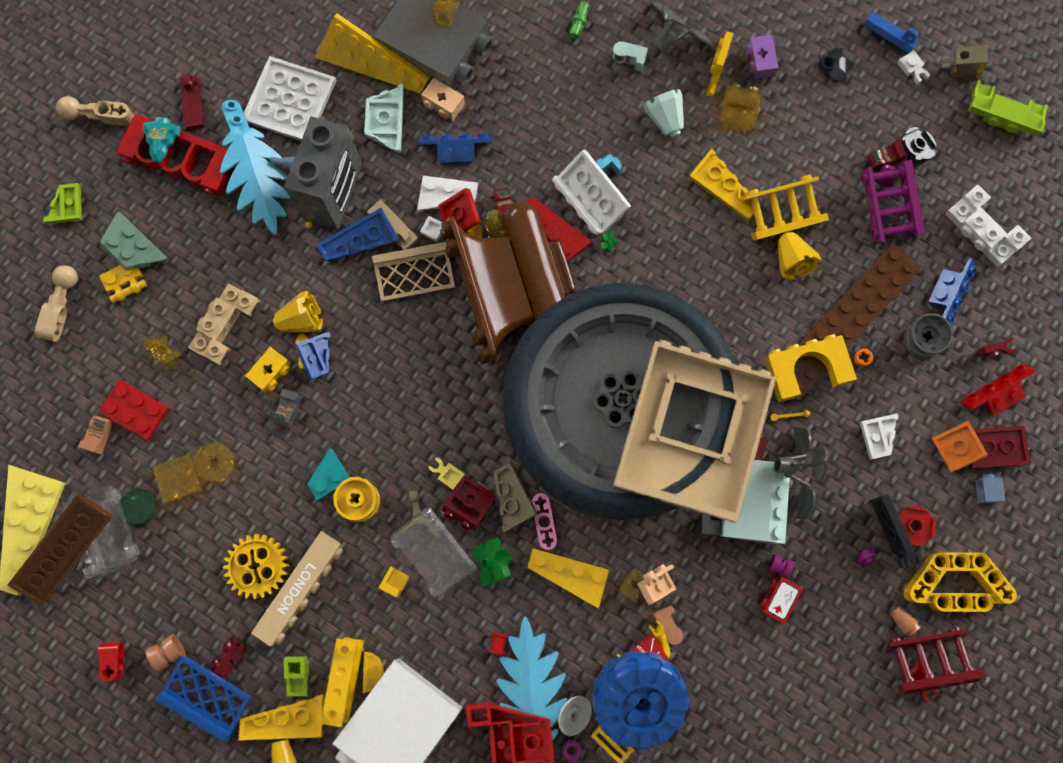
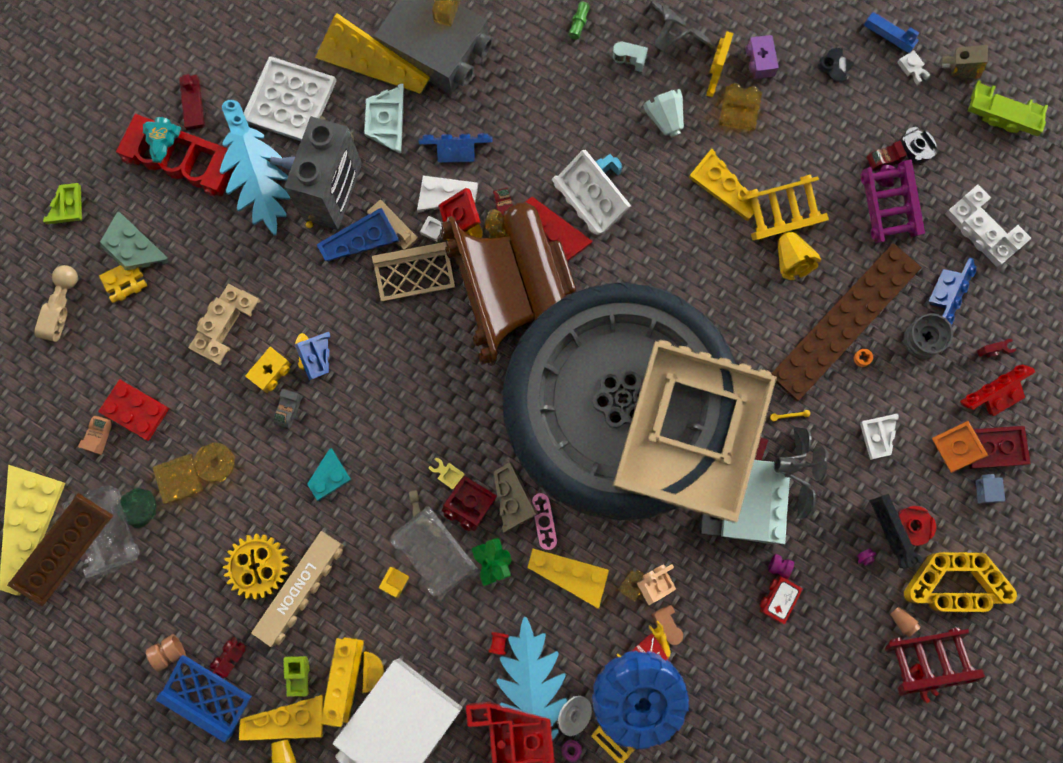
(111, 657): red piece -> none
(117, 113): tan beam -> none
(161, 352): clear yellow piece -> none
(299, 315): yellow cone -> none
(345, 498): yellow wheel -> none
(443, 99): light nougat brick -> none
(608, 241): green plant -> none
(830, 351): yellow arch -> none

